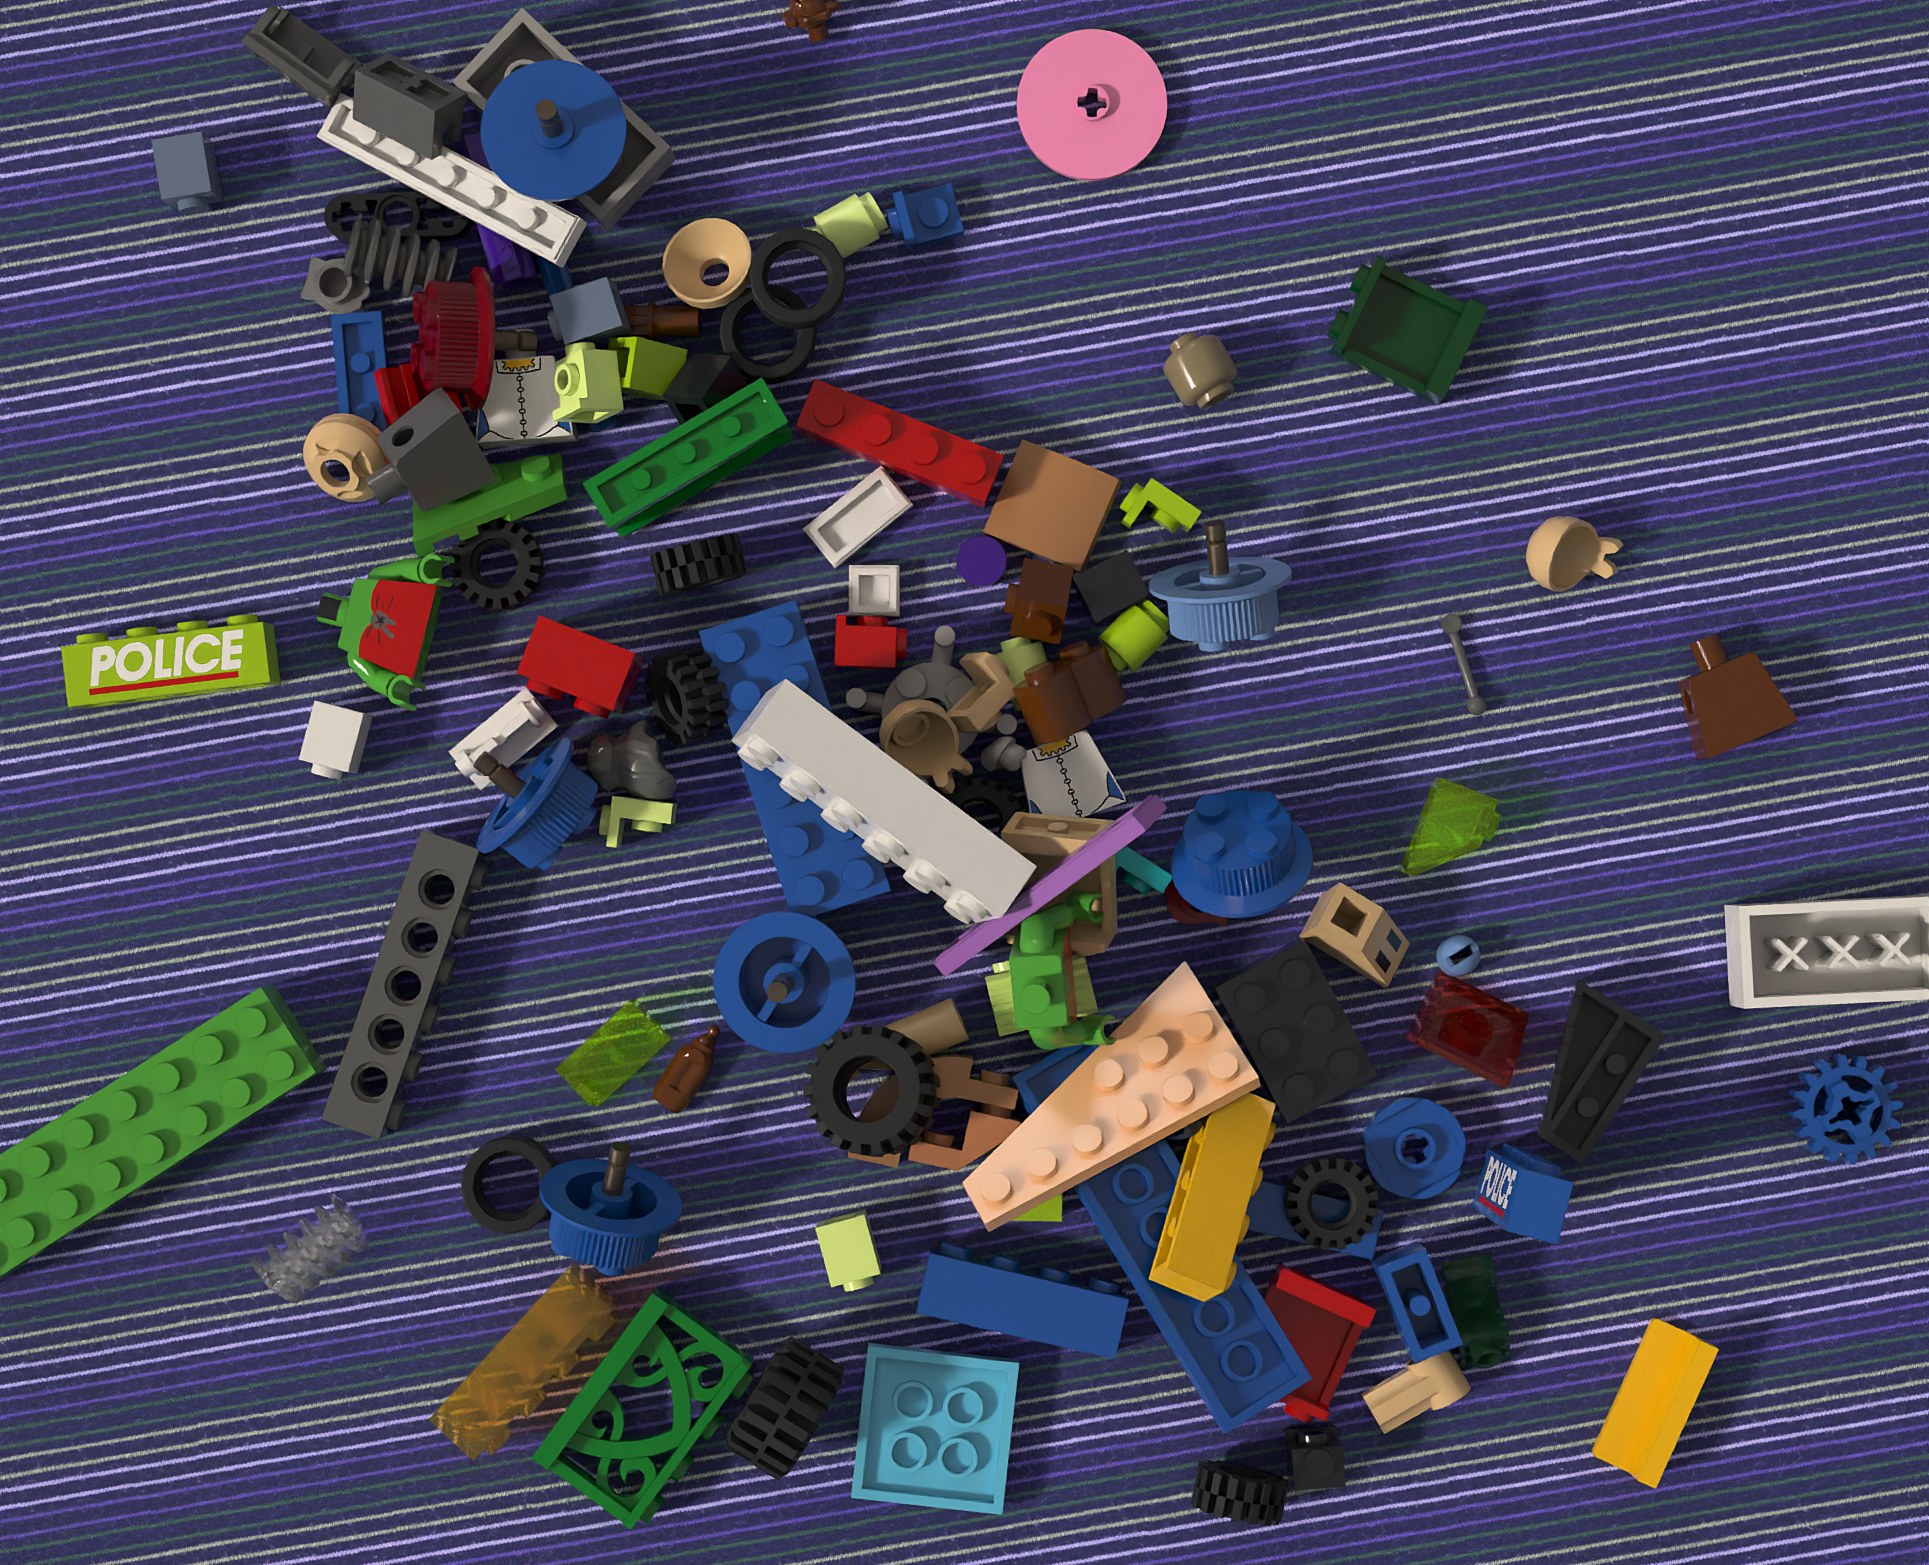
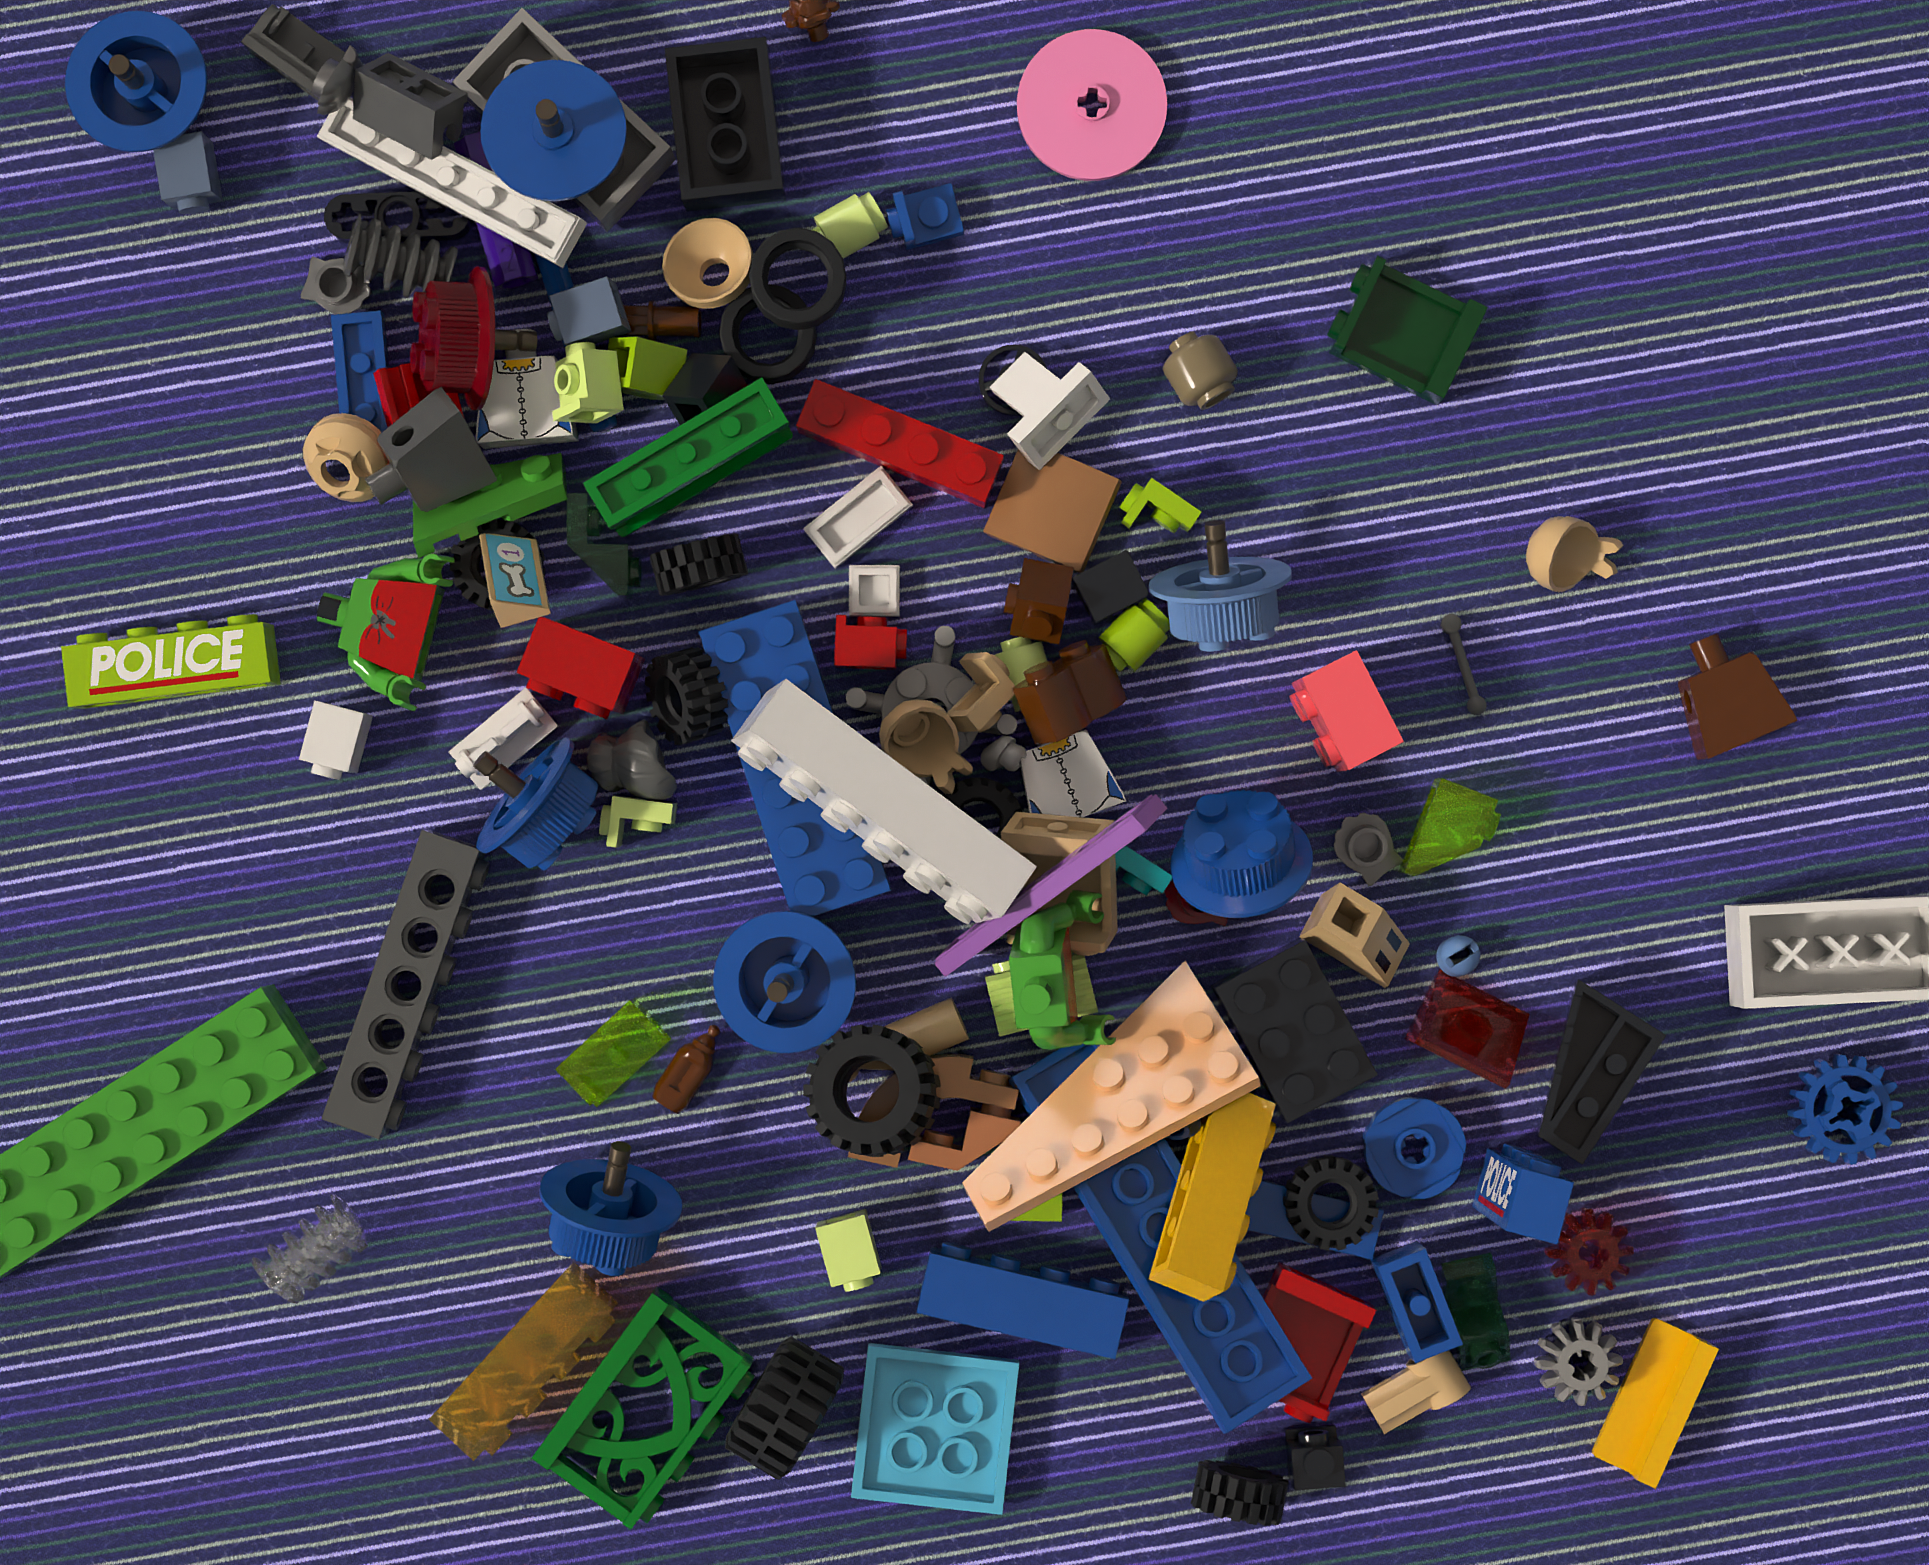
(136, 81): none -> blue piece
(336, 82): none -> flat silver animal
(472, 1180): black tyre -> none
(514, 578): none -> slope
(609, 561): none -> clear green slope
(725, 124): none -> black brick
(981, 561): dark purple tile -> none
(1049, 406): none -> white piece
(1345, 713): none -> coral brick
(1366, 846): none -> flat silver animal
(1562, 1373): none -> light grey gear
(1602, 1265): none -> clear red gear

